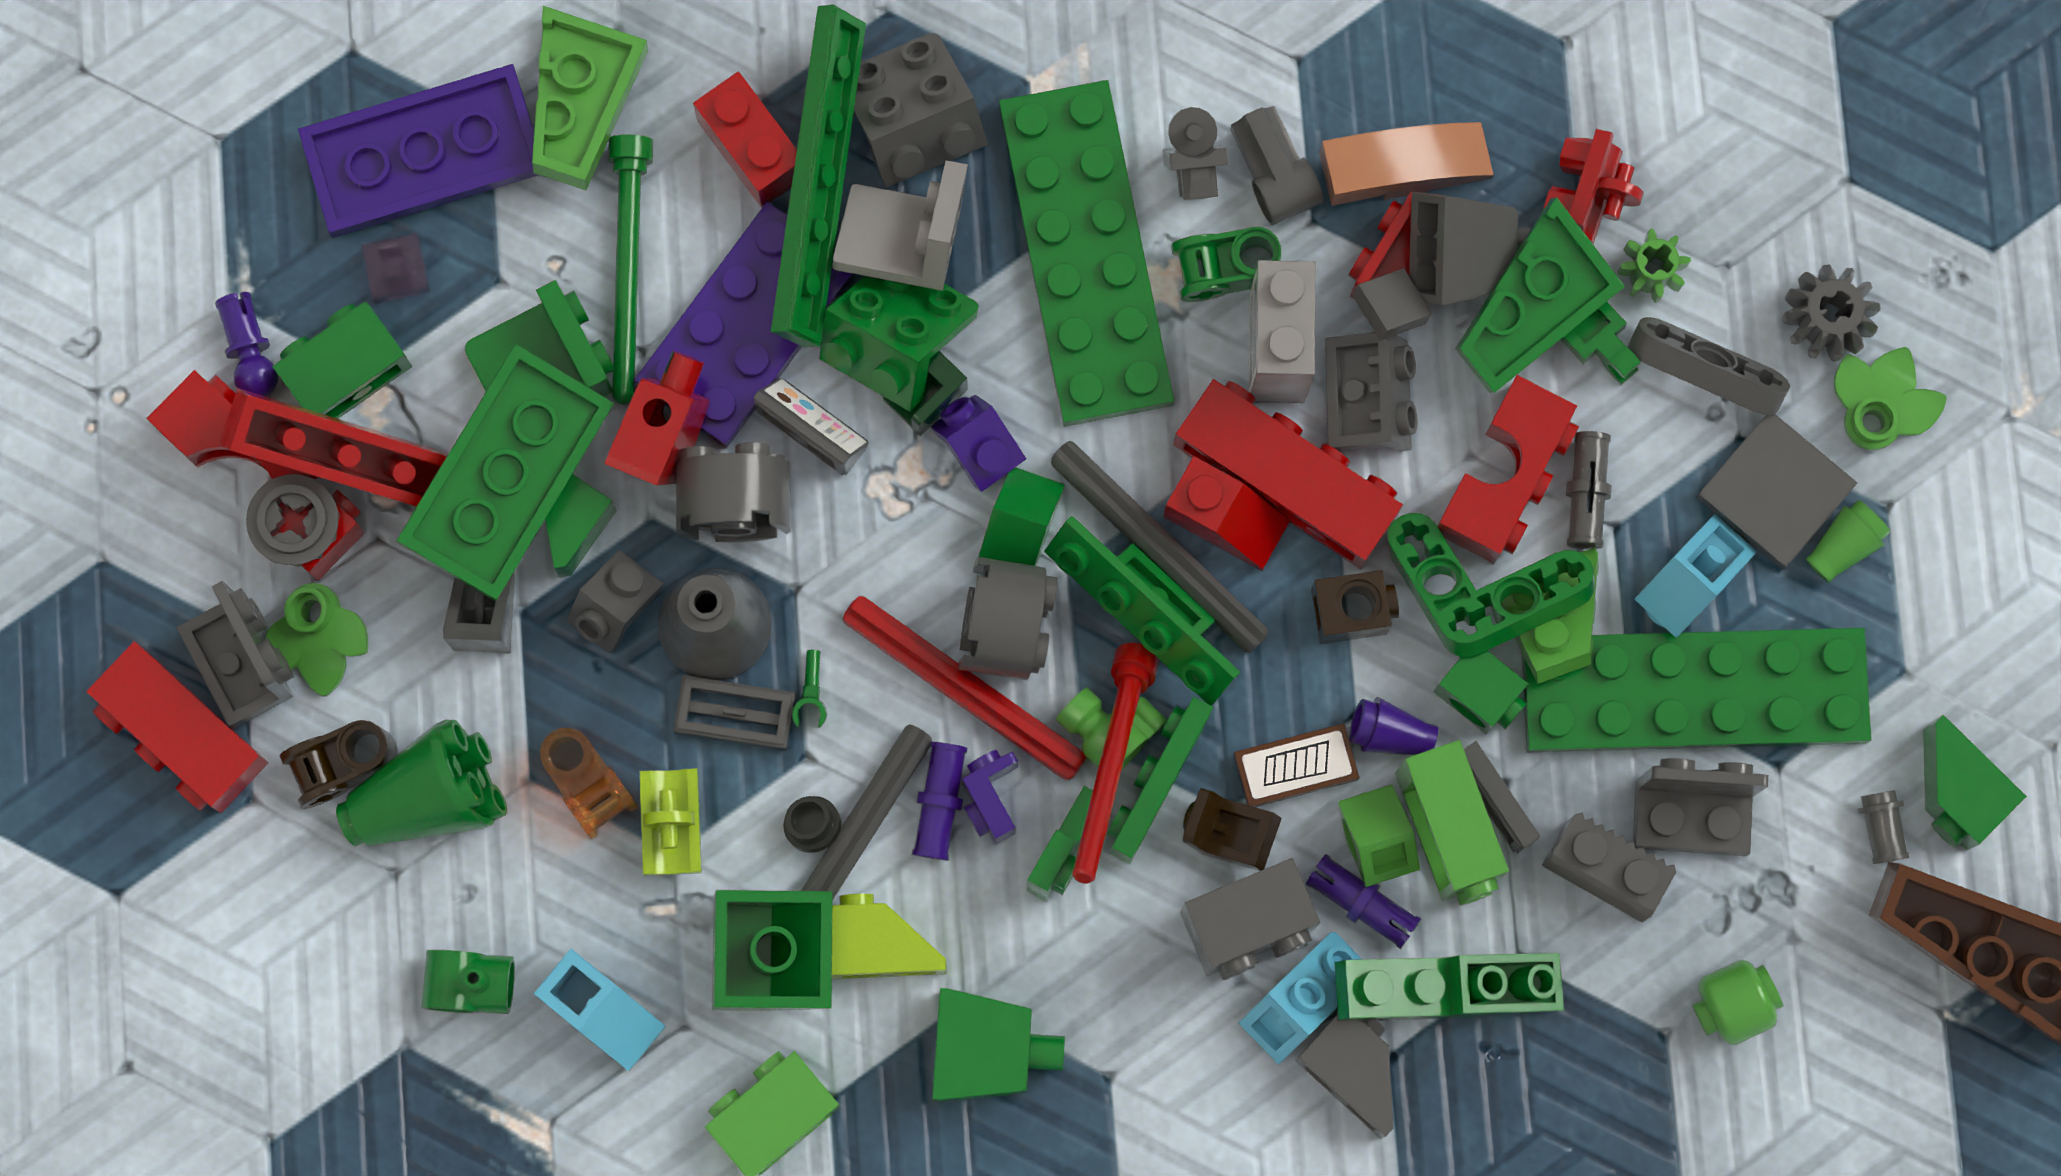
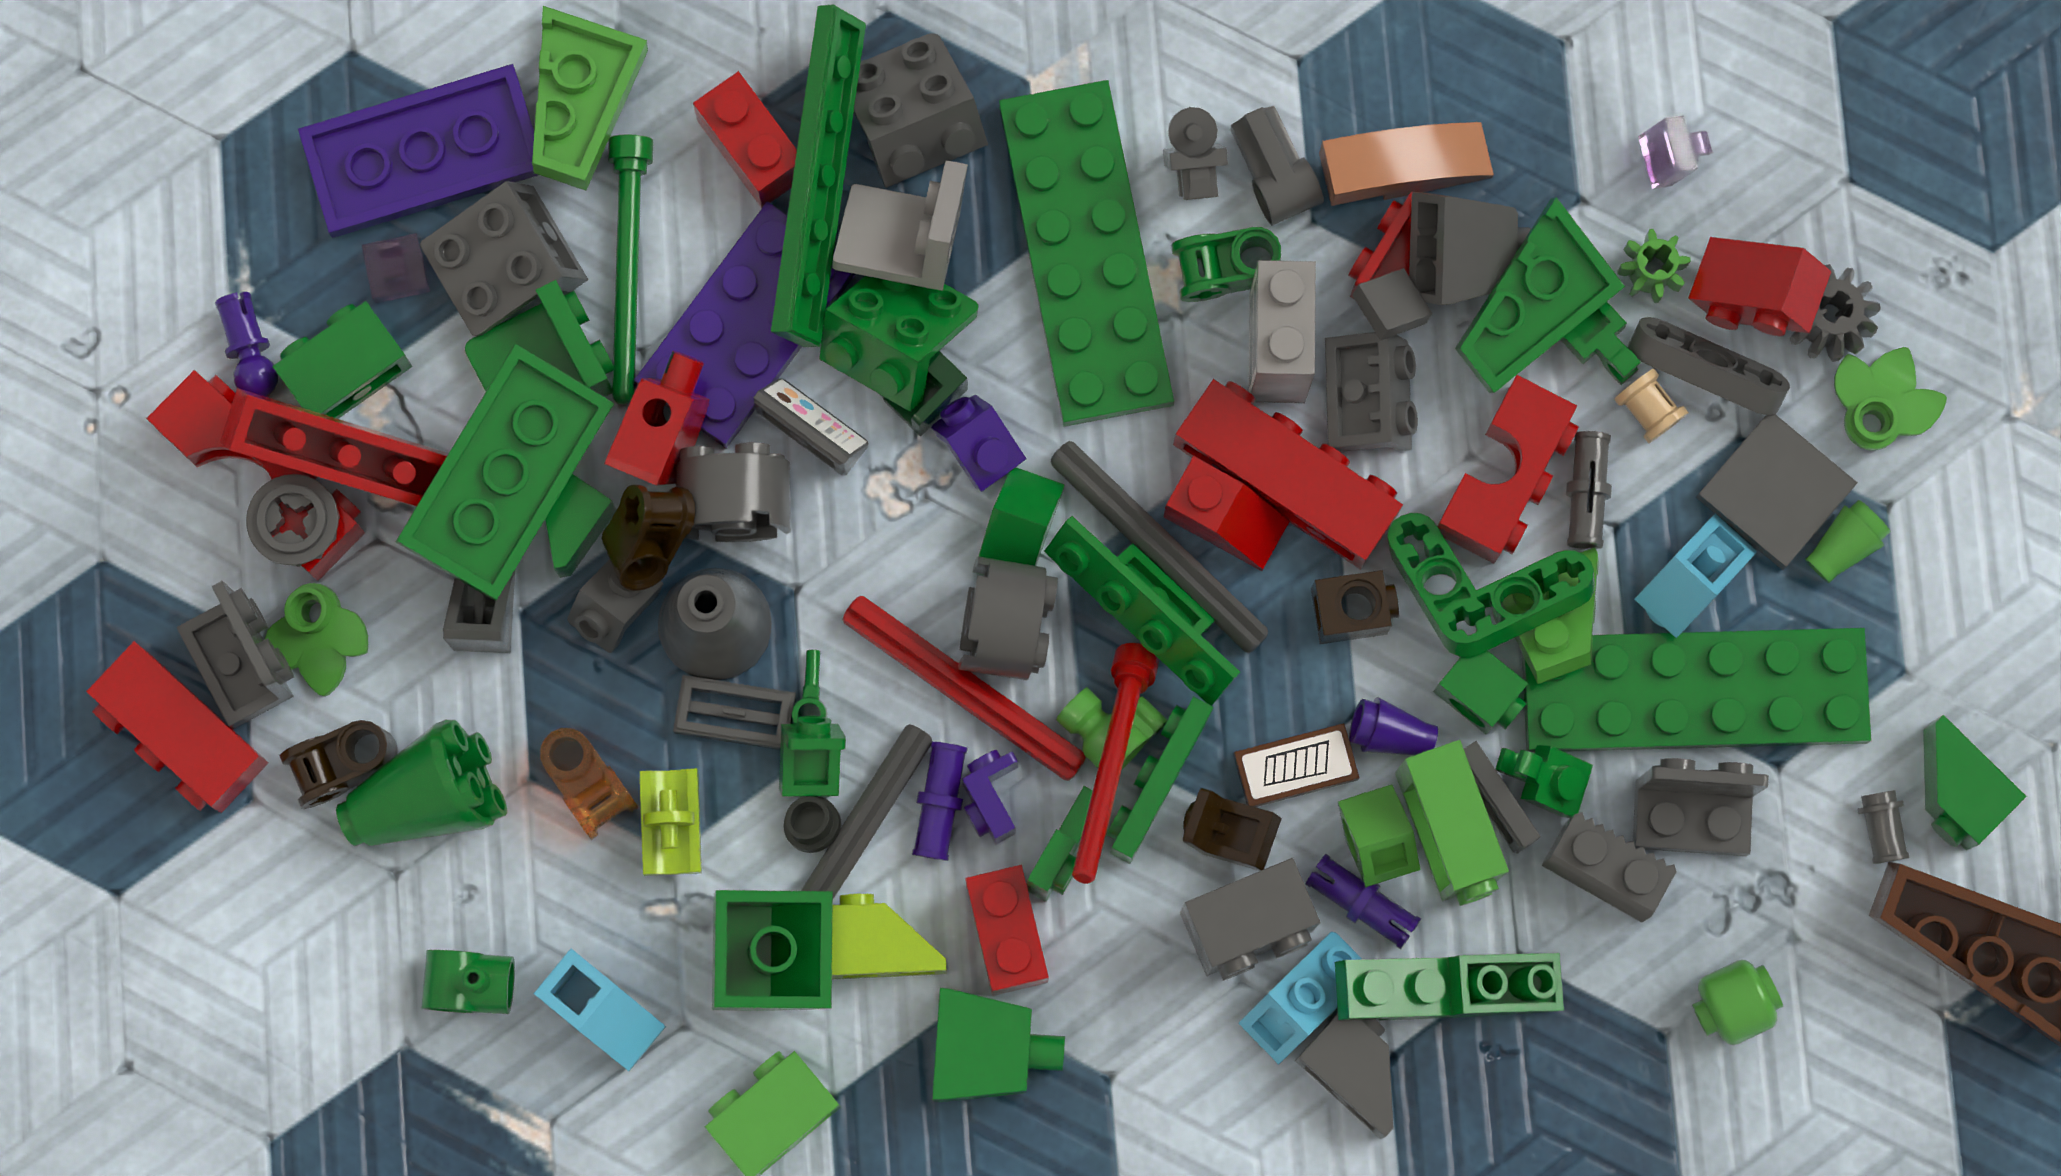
(500, 255): none -> dark grey bracket
(647, 534): none -> dark brown piece
(810, 757): none -> green bracket
(1007, 930): none -> red brick
(1550, 777): none -> green plate
(1602, 185): red hips -> none
(1651, 405): none -> tan bush
(1672, 151): none -> clear purple tile
(1759, 286): none -> red brick

